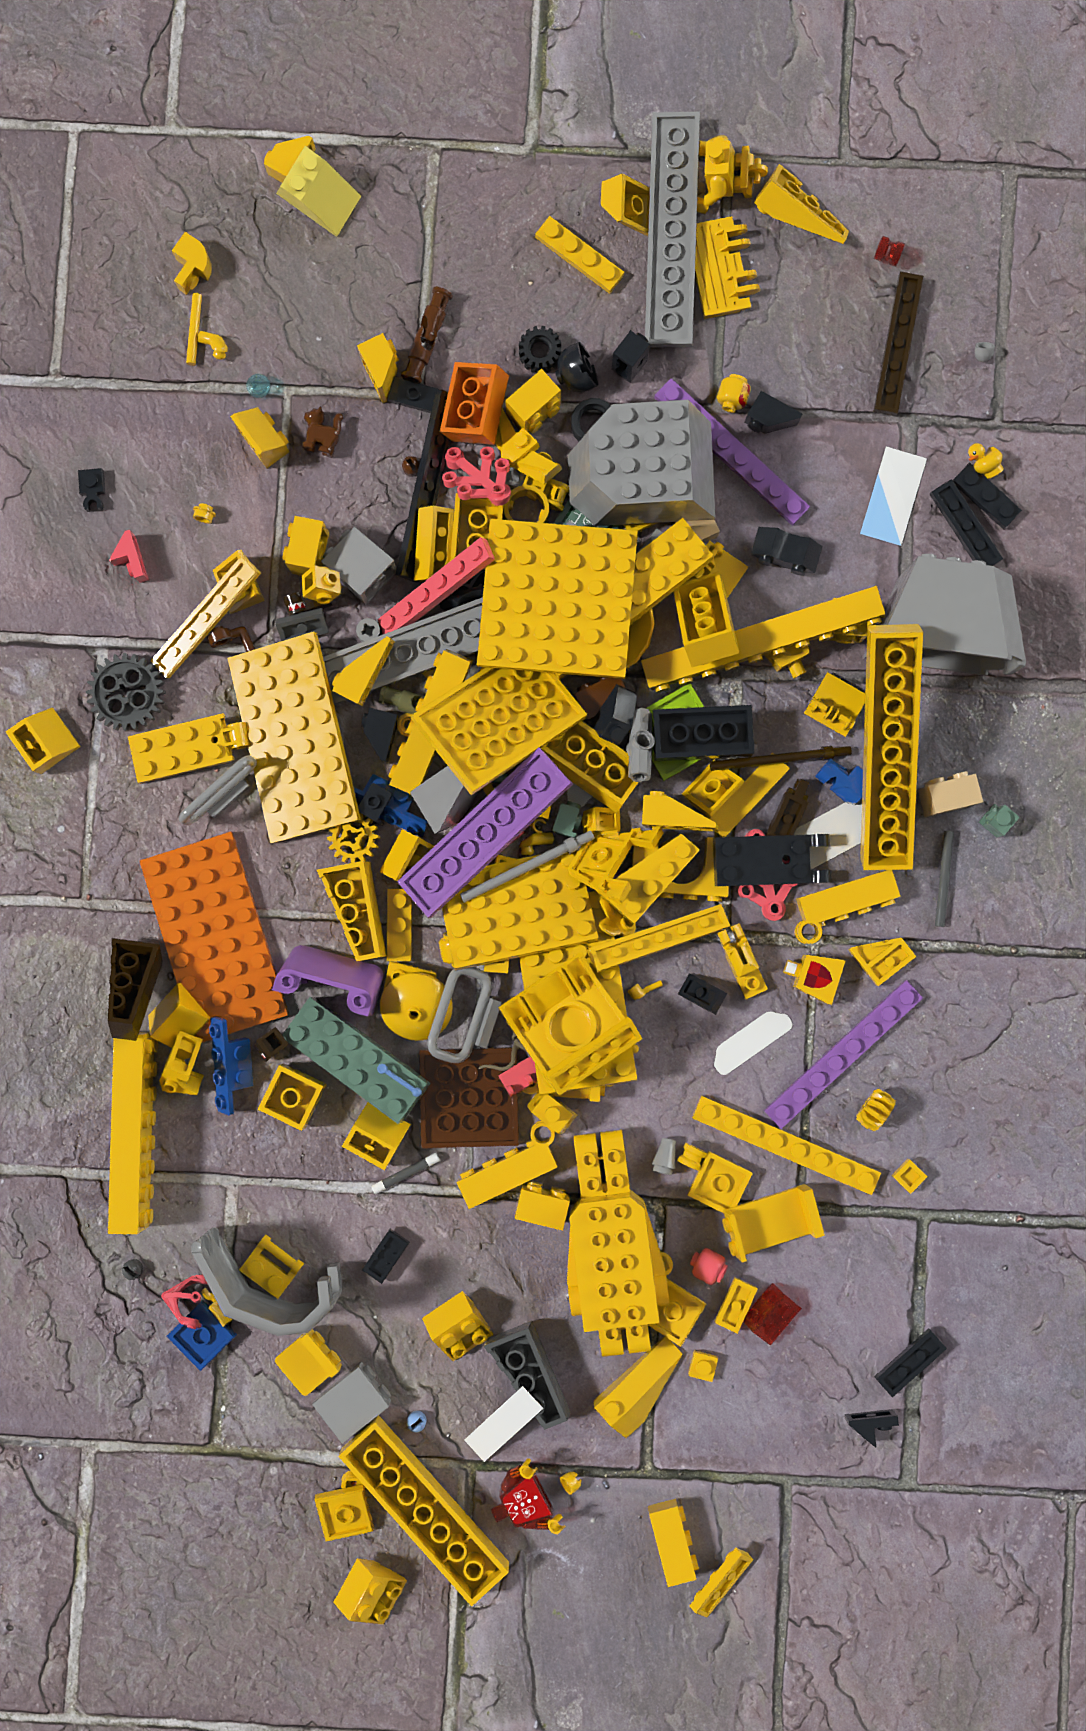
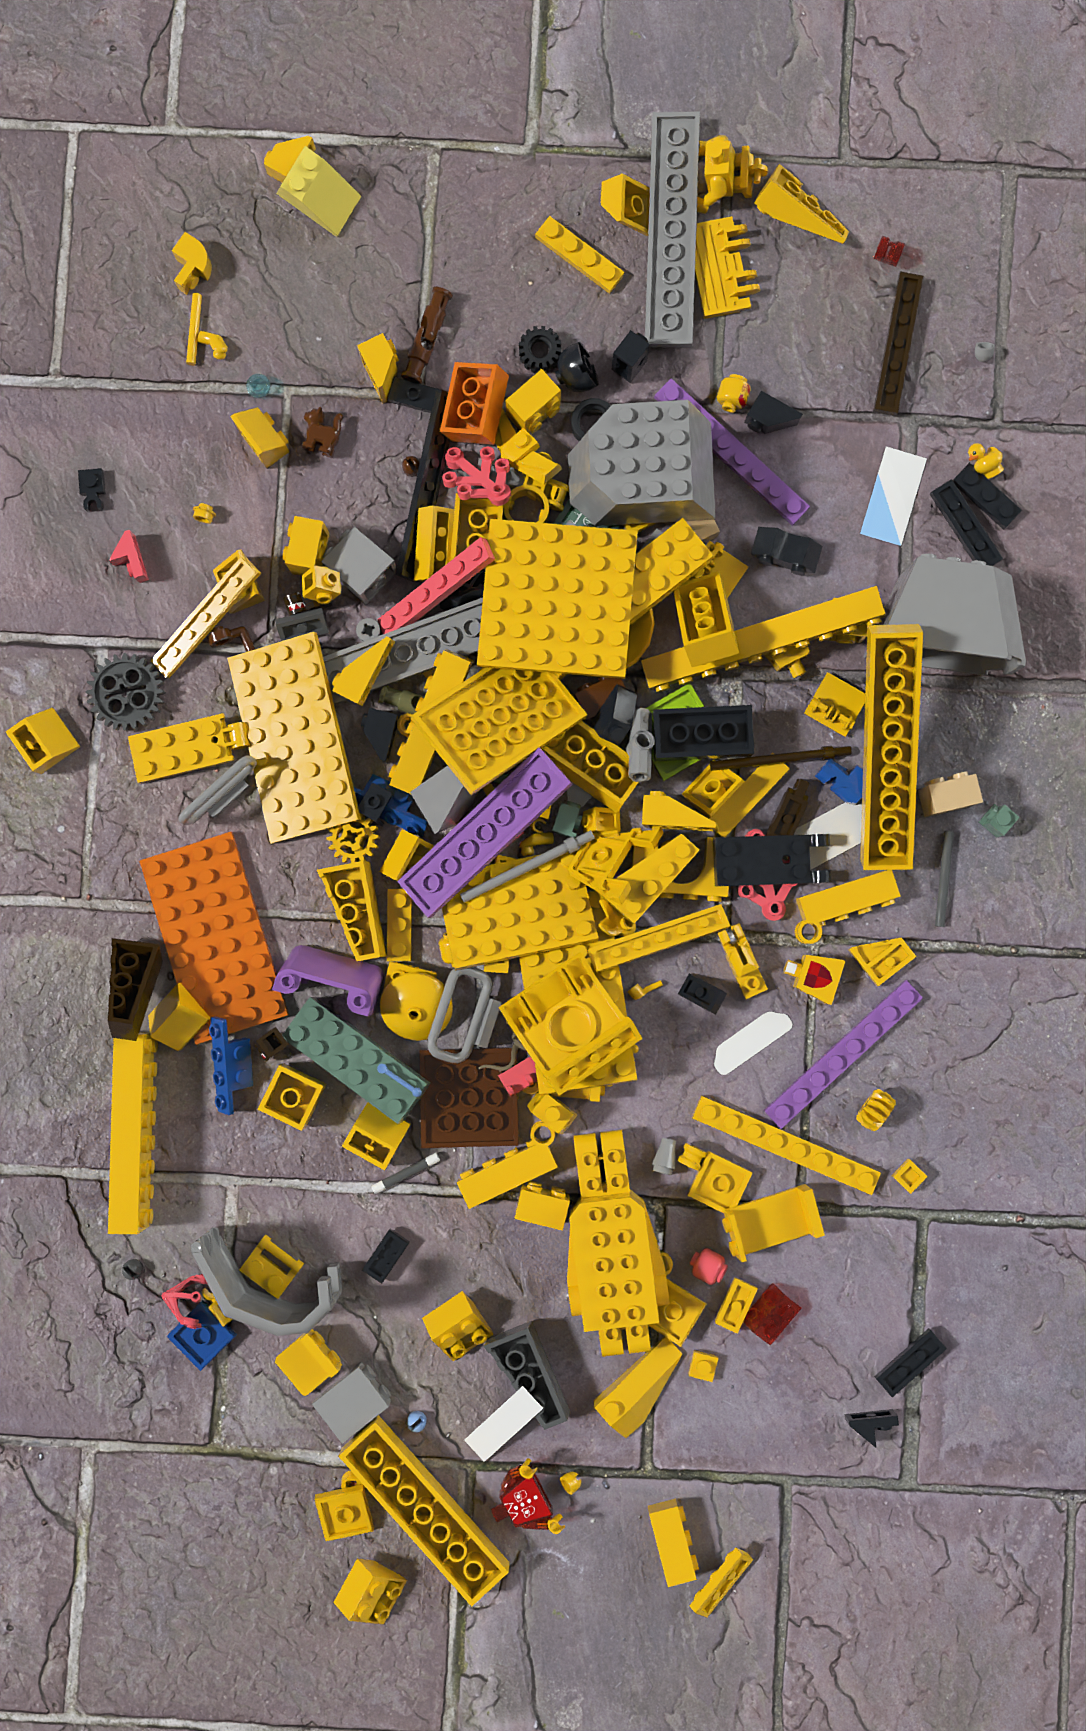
(177, 1075): yellow tile -> none

